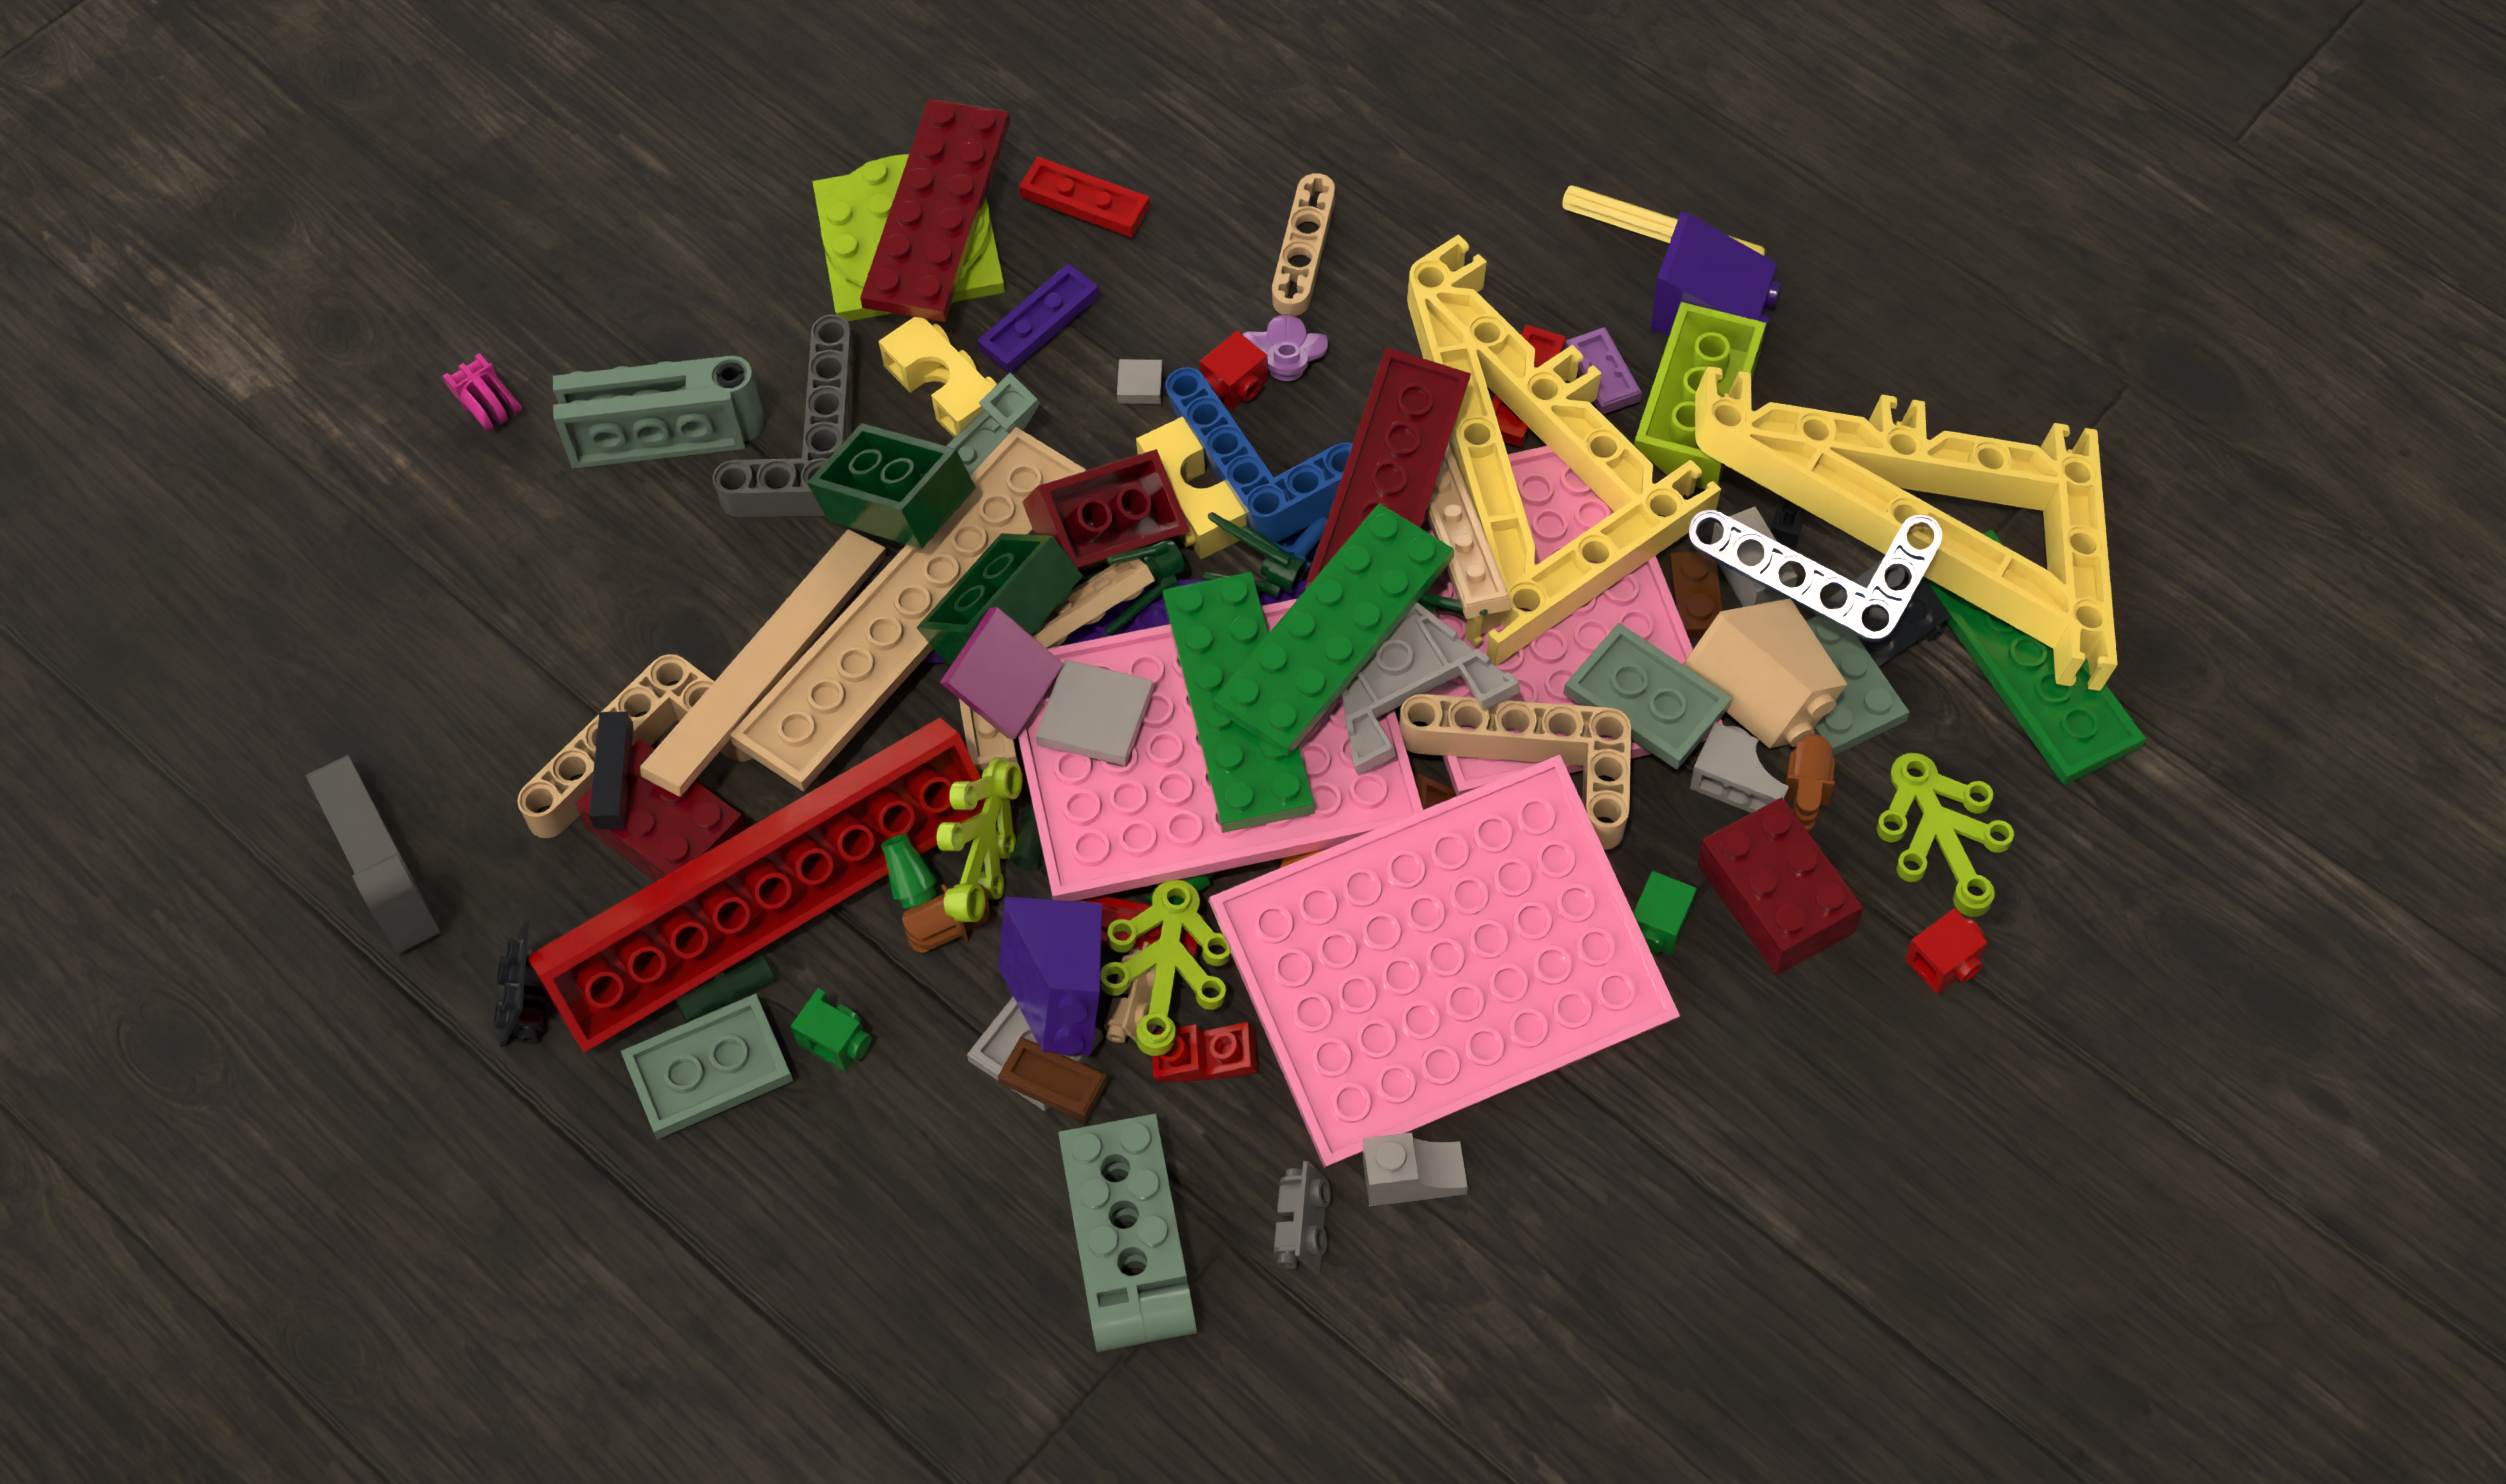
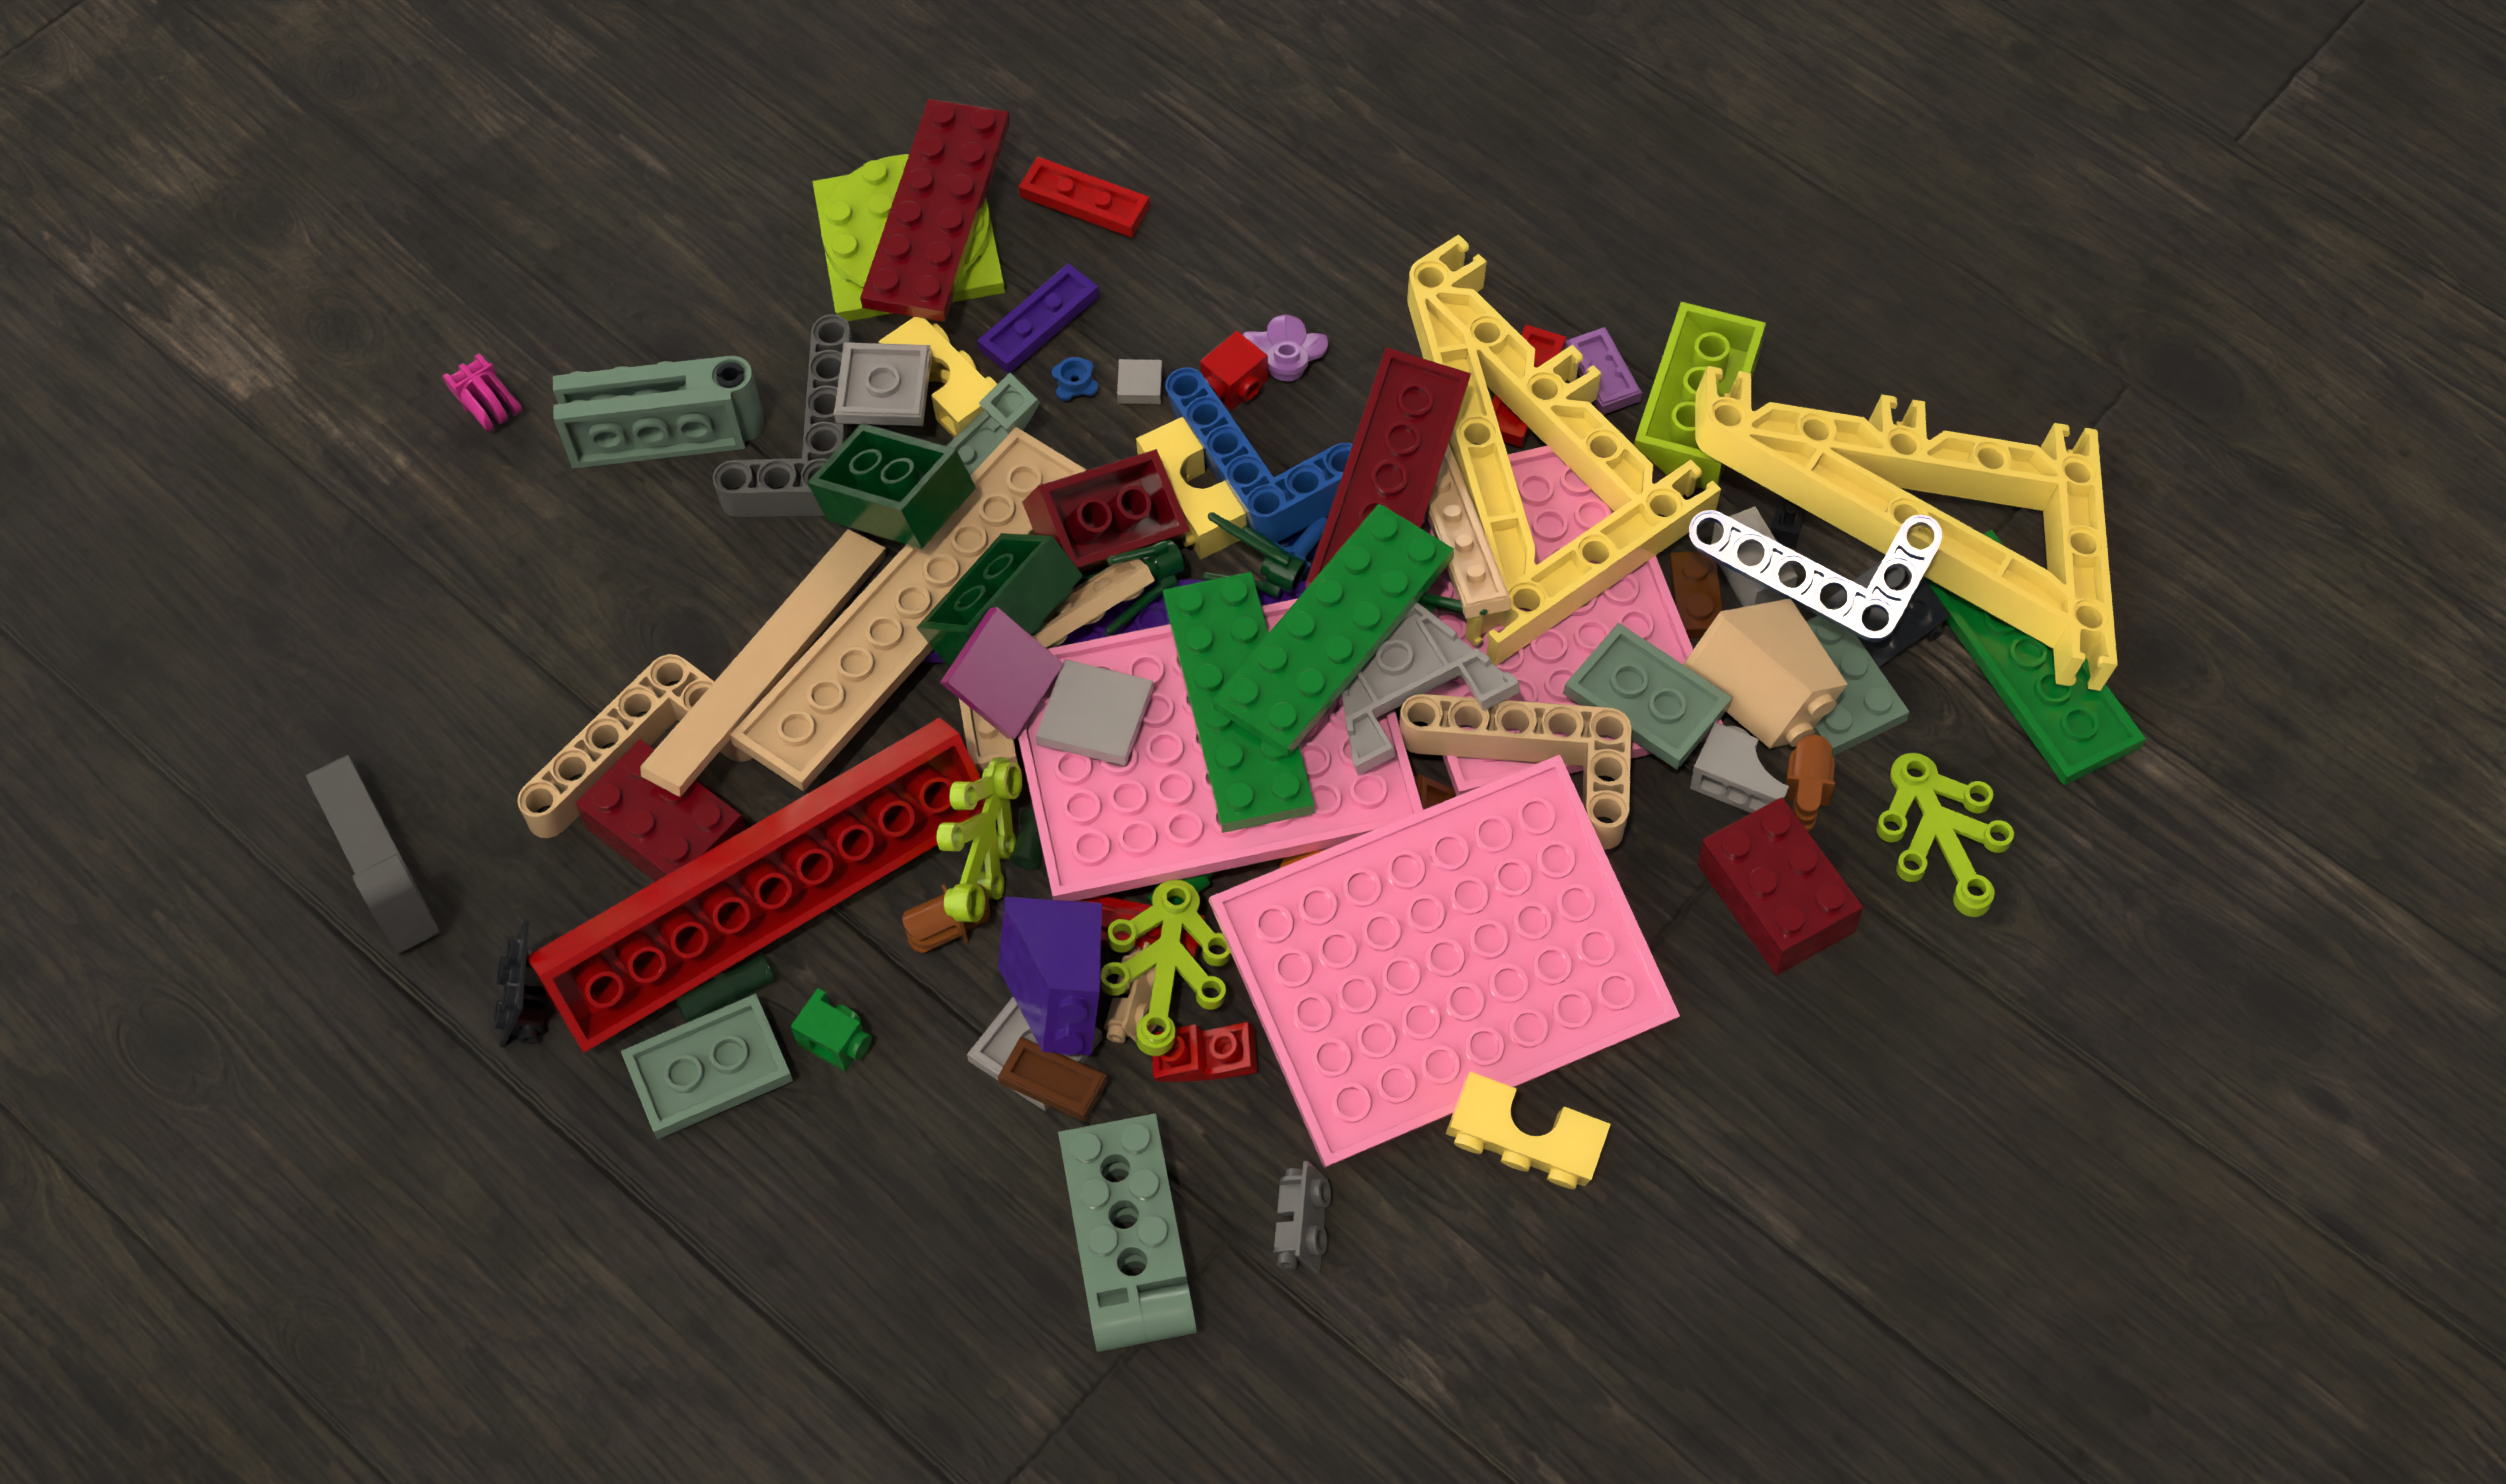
(611, 770): black piece -> none
(883, 384): none -> light grey tile
(908, 874): green cone -> none
(1072, 369): none -> blue plate
(1303, 244): tan beam -> none
(1411, 1169): light grey arch -> none
(1485, 1122): none -> light yellow arch
(1626, 215): light yellow axle -> none
(1664, 912): green brick -> none
(1713, 273): dark purple slope -> none
(1947, 951): red brick -> none

